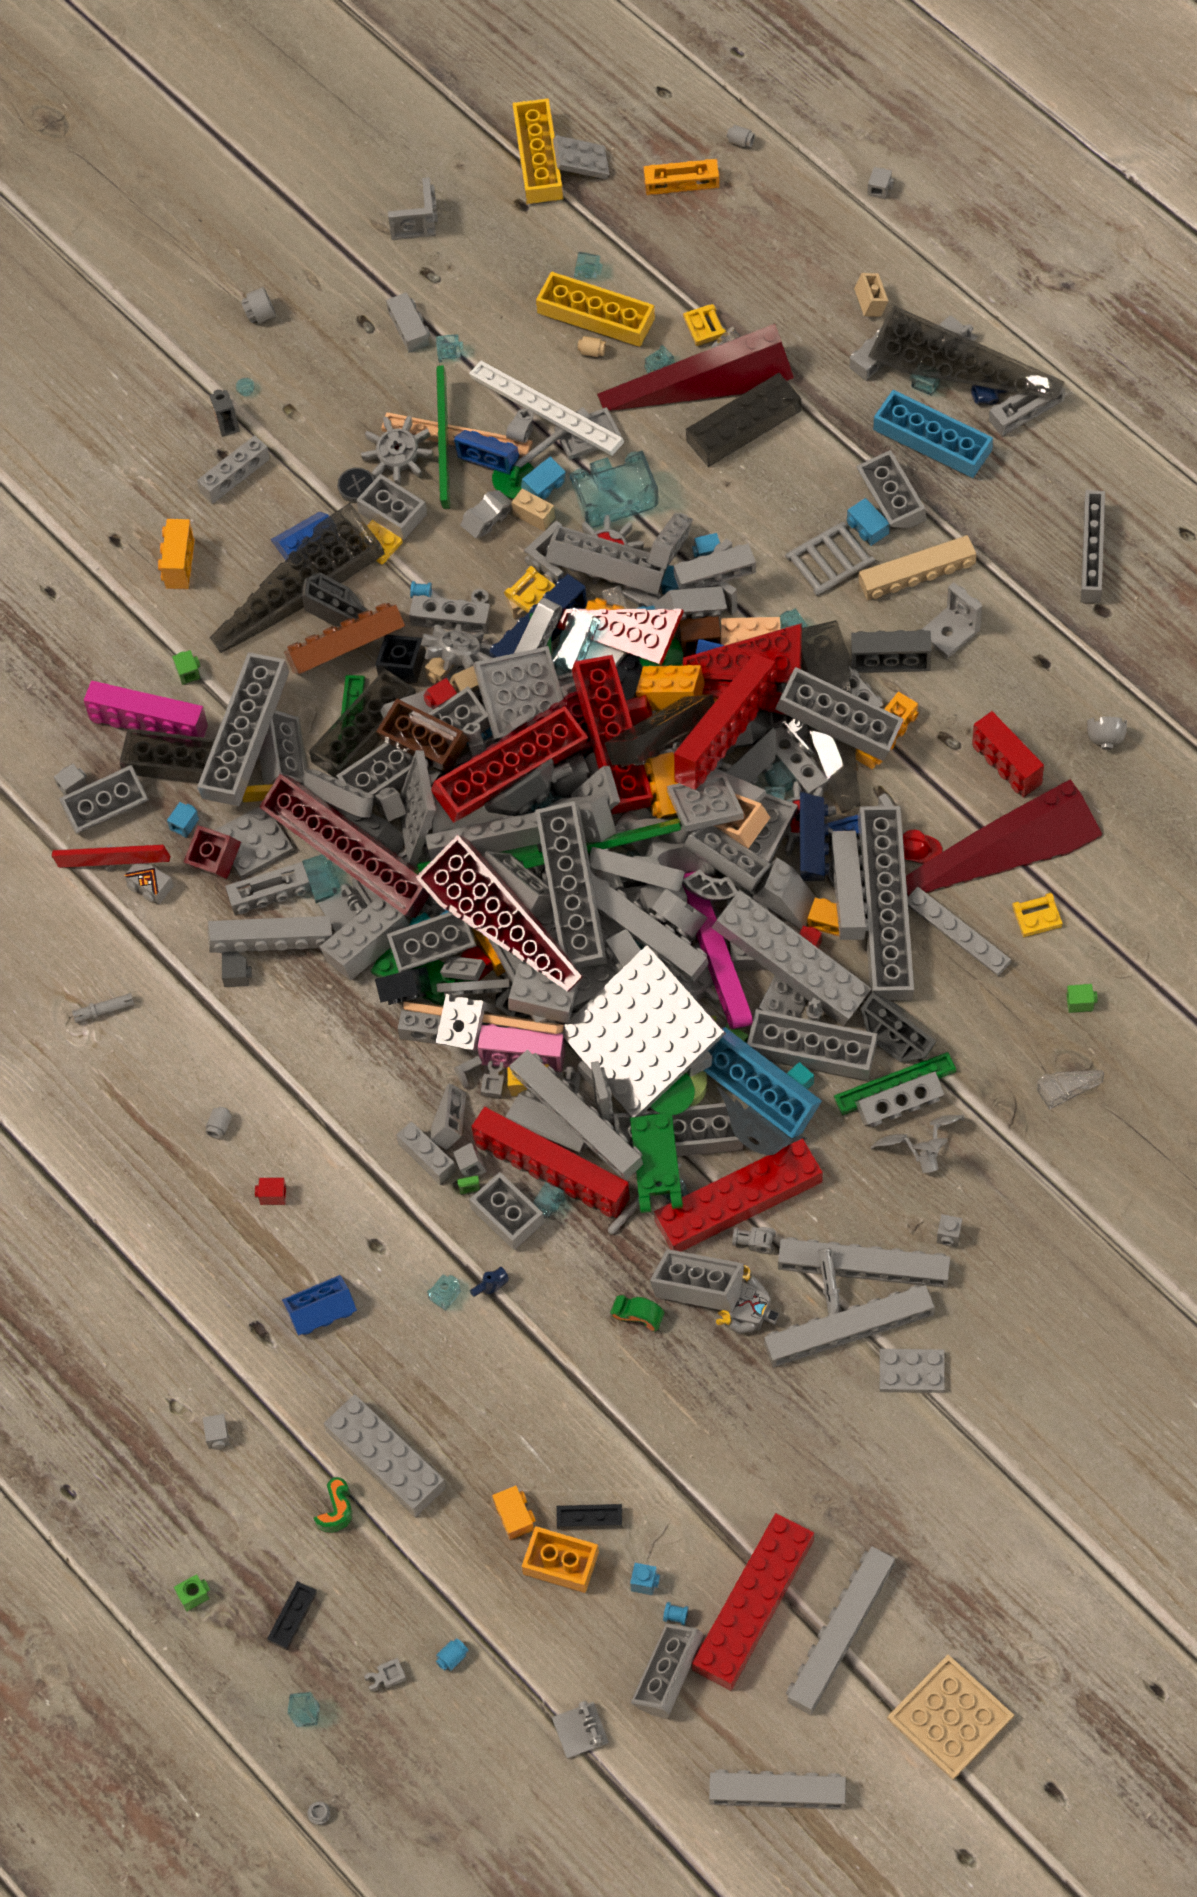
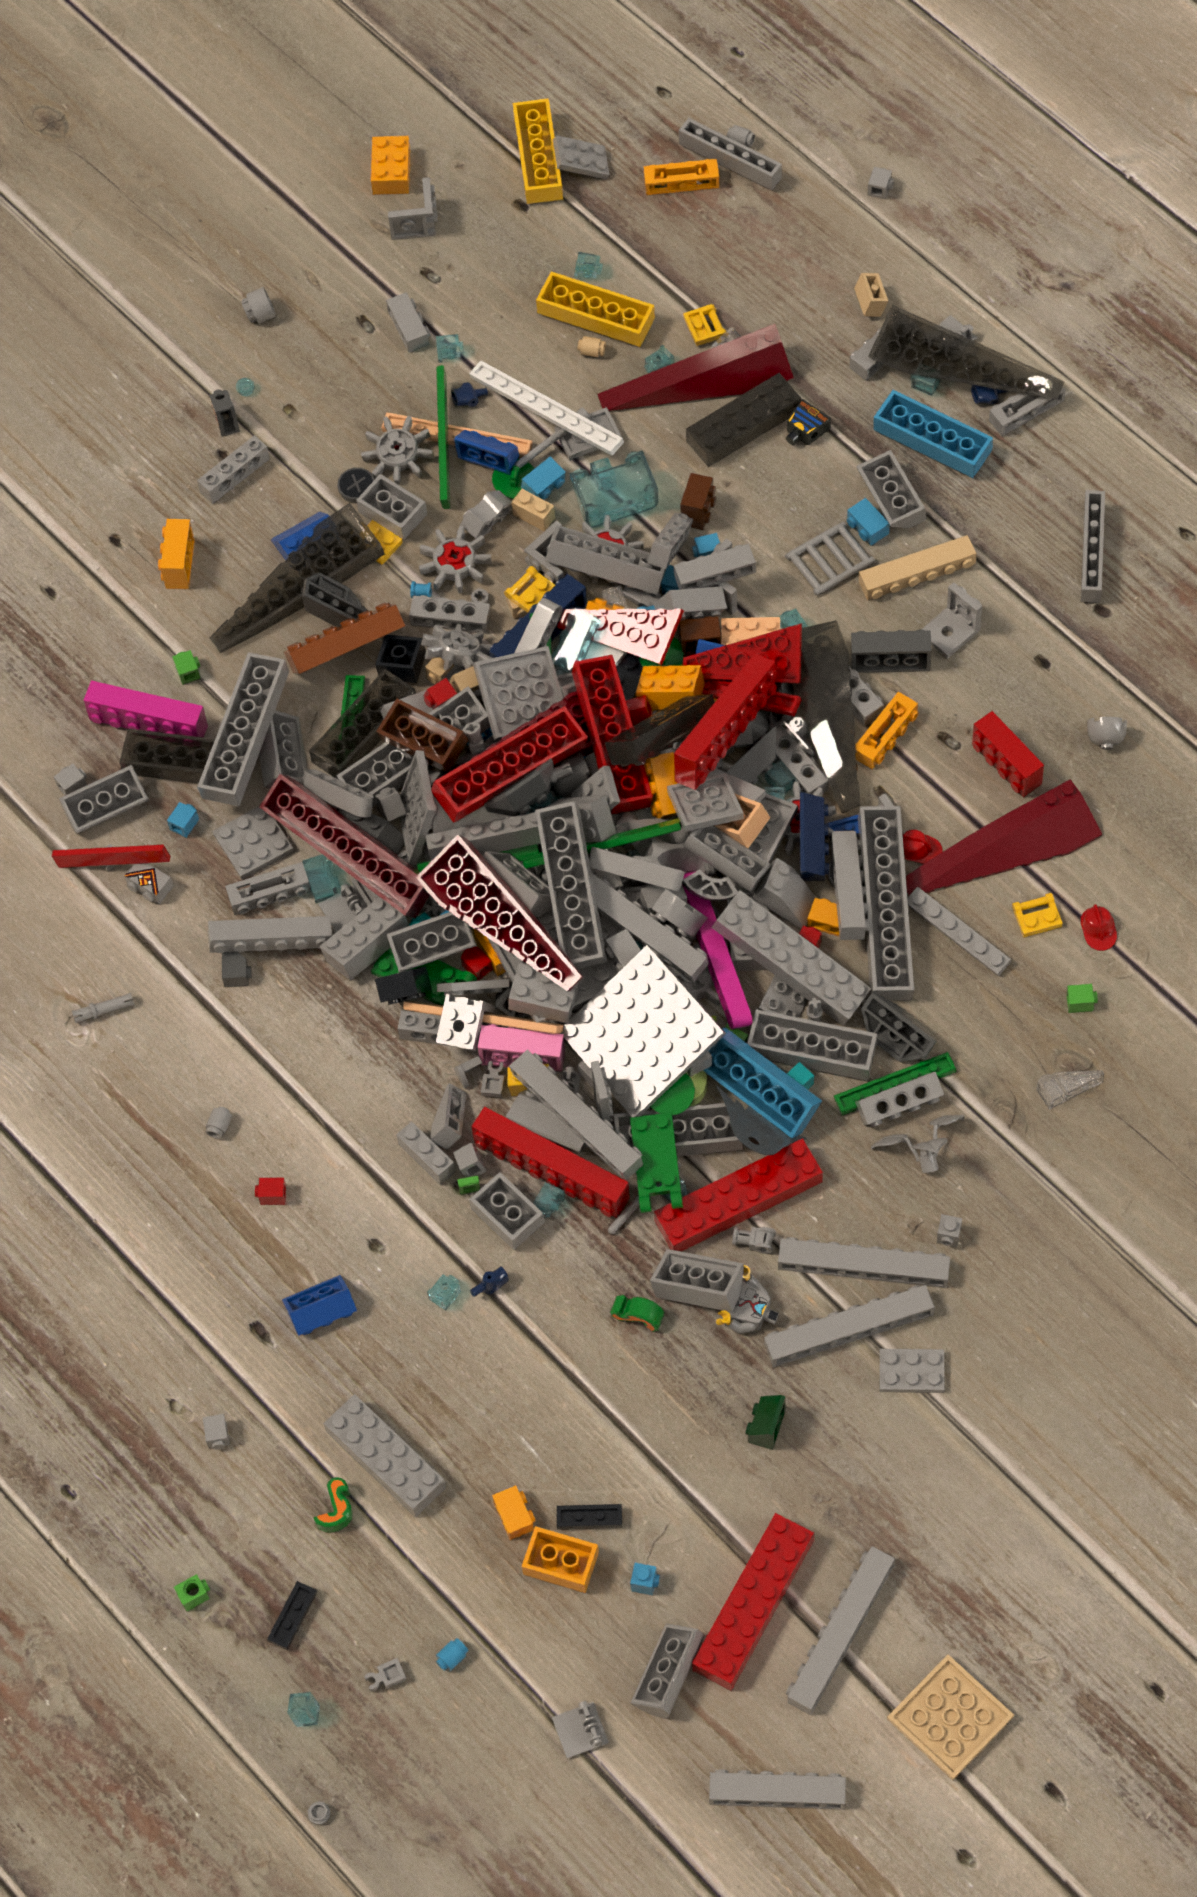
(212, 852): dark red brick -> none
(256, 793): yellow tile -> none
(390, 165): none -> light orange brick
(454, 559): none -> light grey gear
(463, 968): light grey plate -> none
(466, 395): none -> dark blue piece
(516, 723): light grey tile -> none
(521, 426): light grey piece -> none
(675, 1613): dark azure bush -> none
(698, 500): none -> reddish brown brick
(730, 154): none -> light grey brick
(767, 1421): none -> dark green slope
(807, 424): none -> pearl dark grey torso
(828, 1274): light grey pin -> none
(839, 714): light grey brick -> none
(1098, 928): none -> red piece

